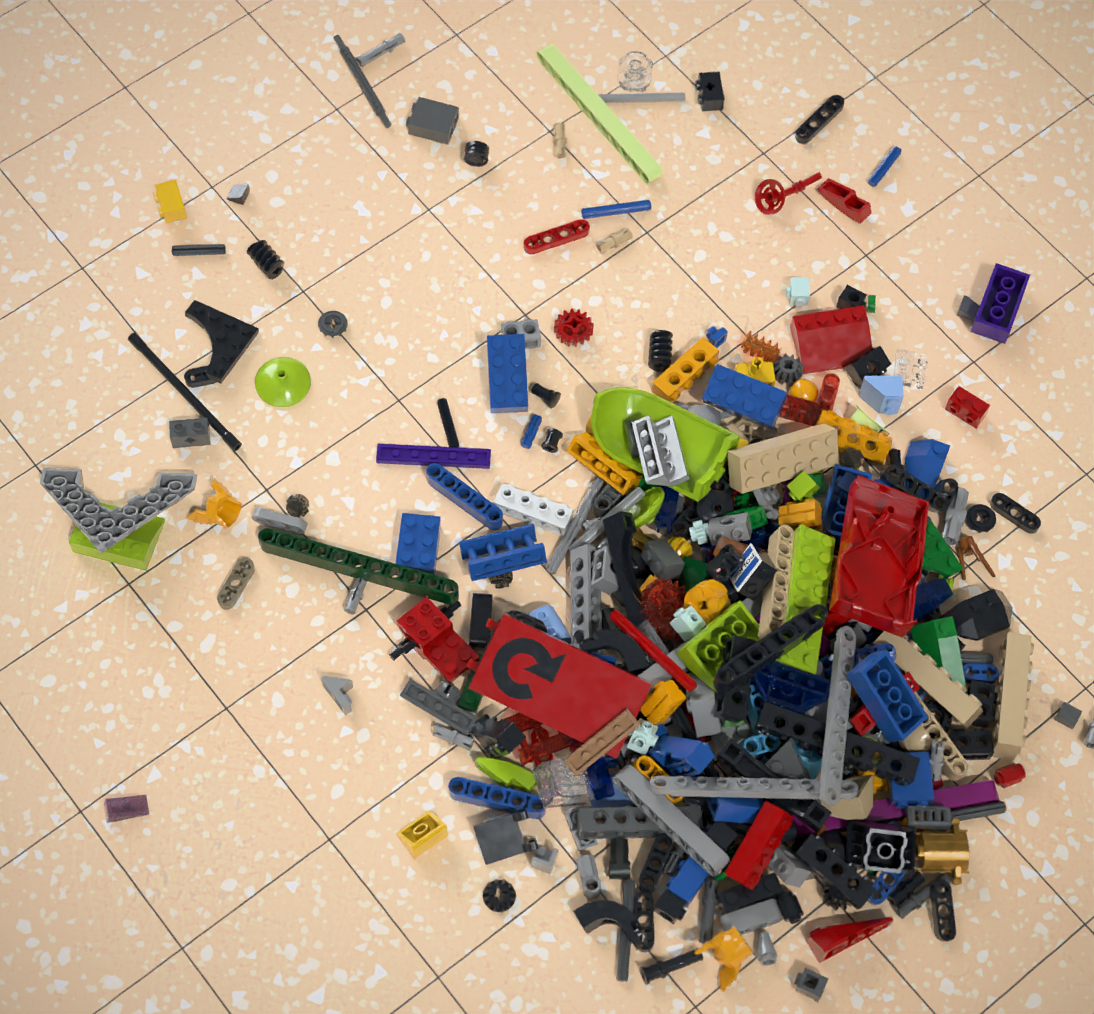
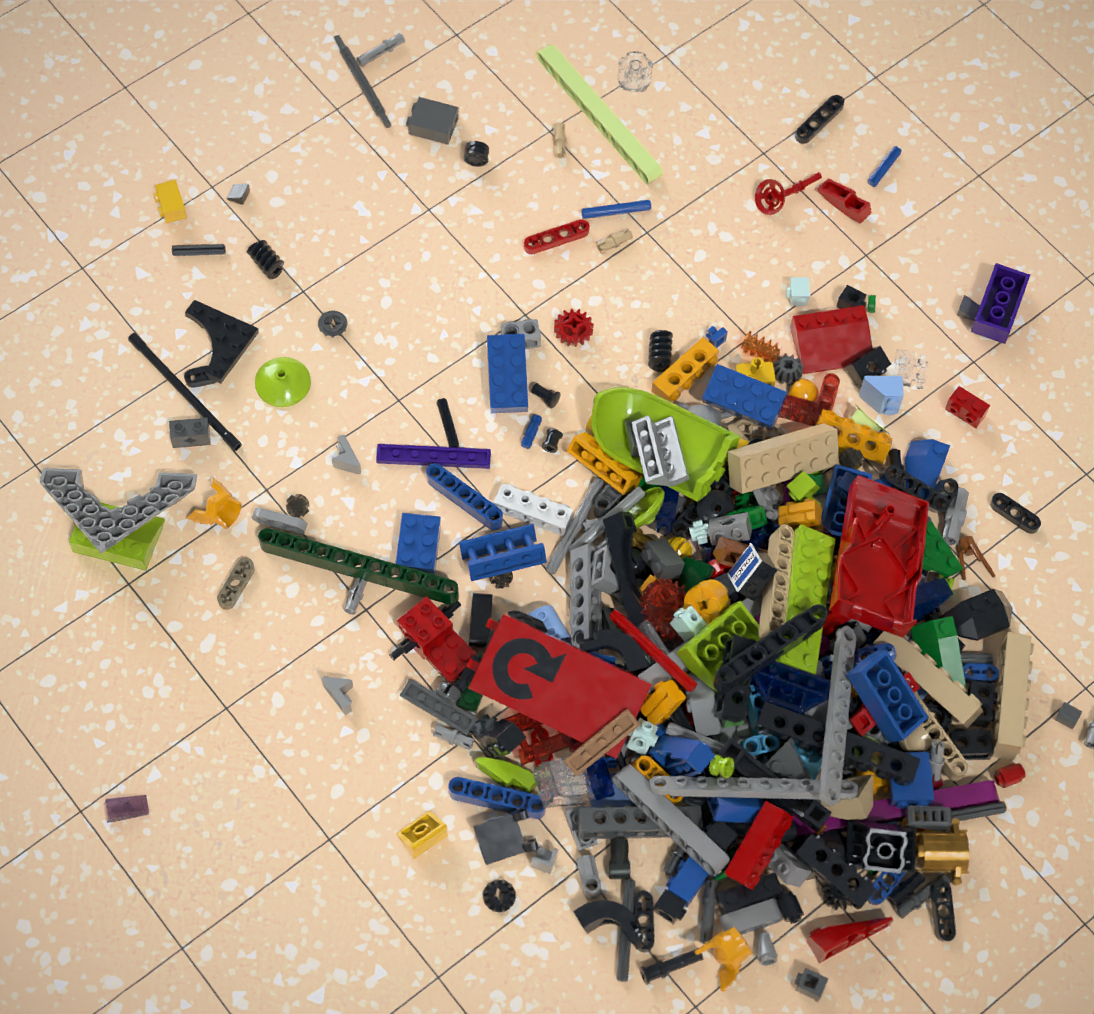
(347, 459): none -> light grey slope
(467, 675): none -> black axle
(642, 97): light grey piece -> none
(659, 855): black beam -> none
(678, 731): none -> light grey axle
(710, 91): black brick -> none
(721, 766): none -> lime wheel
(725, 562): black piece -> none
(984, 512): black gear -> none

